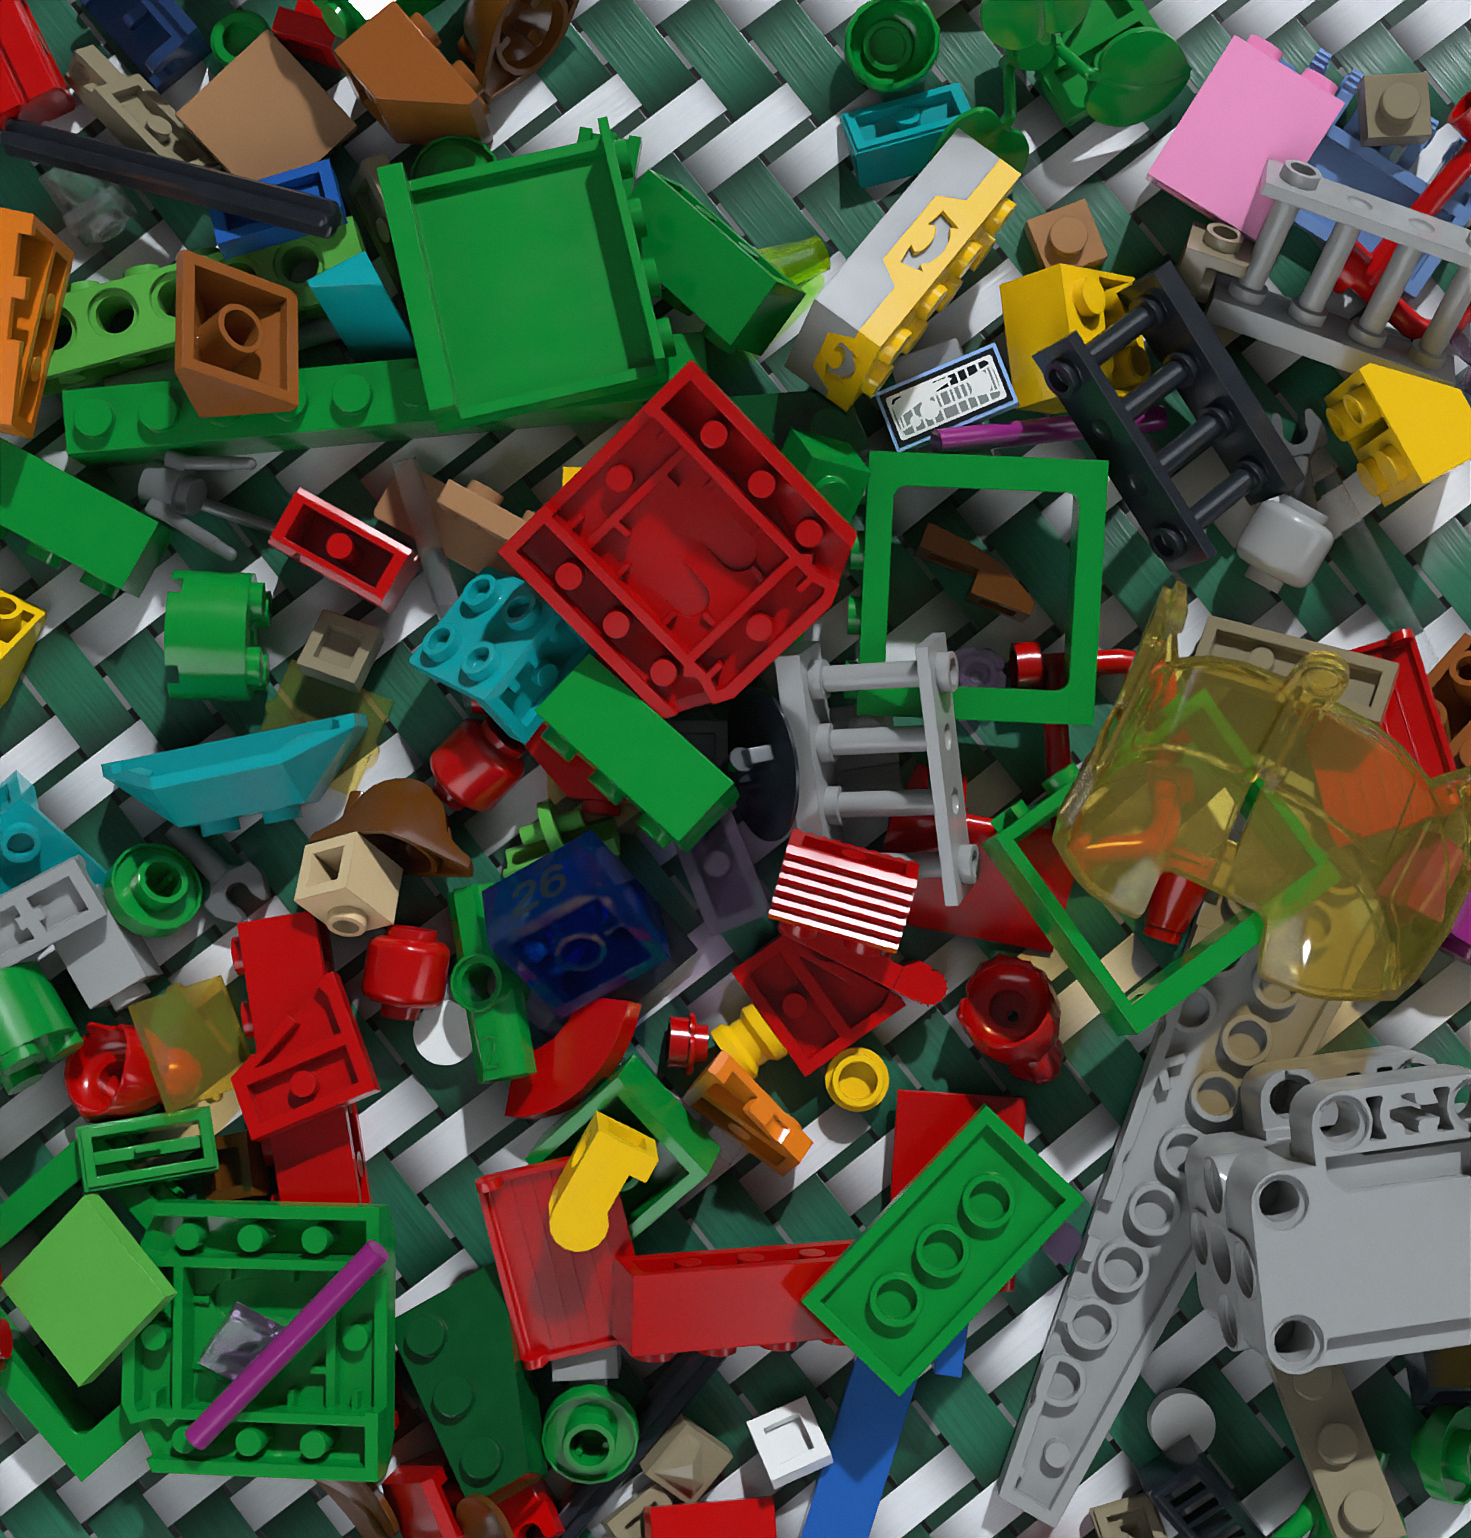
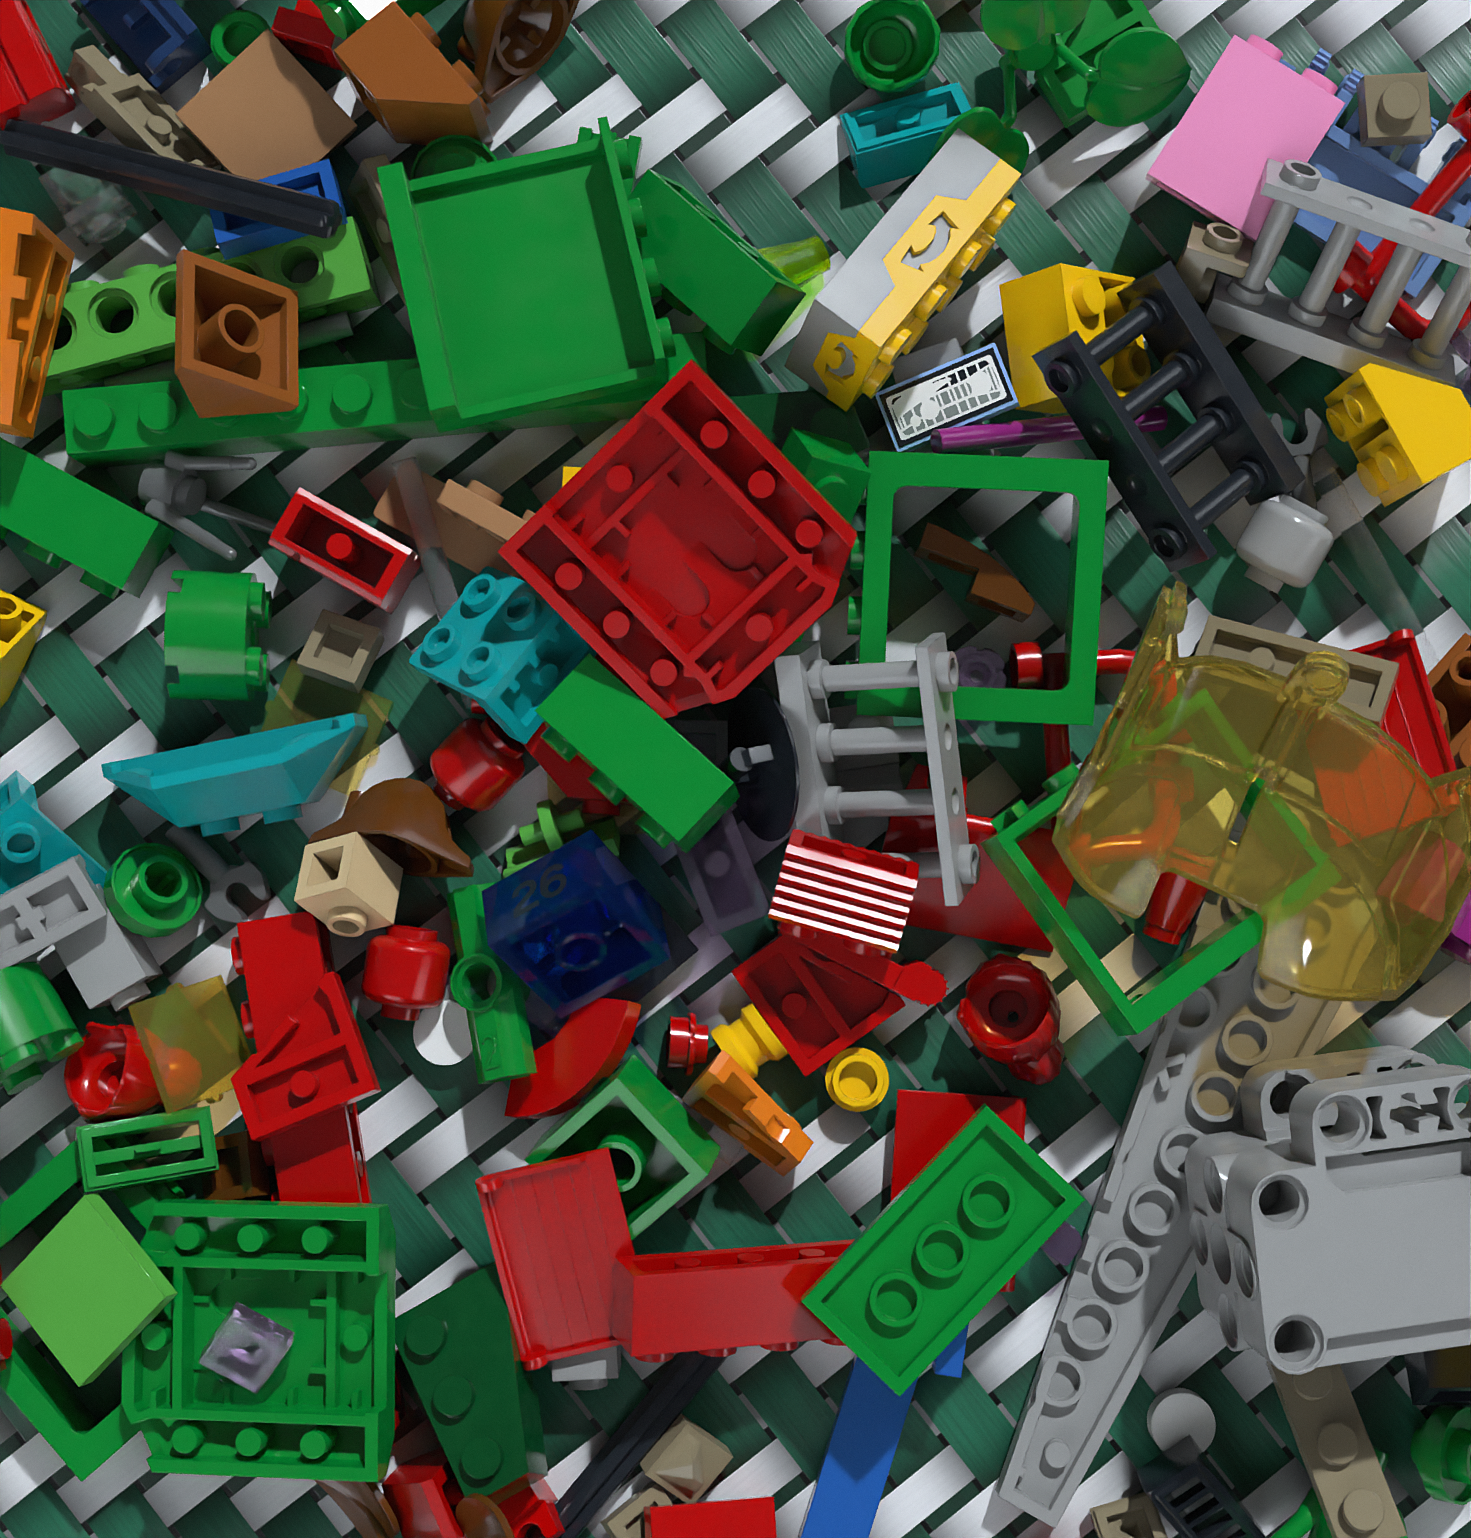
(286, 1344): magenta bar -> none
(363, 311): teal slope -> none
(590, 1434): green plate -> none
(594, 1179): yellow leg -> none
(790, 1442): white plate -> none
(1066, 237): medium nougat plate -> none

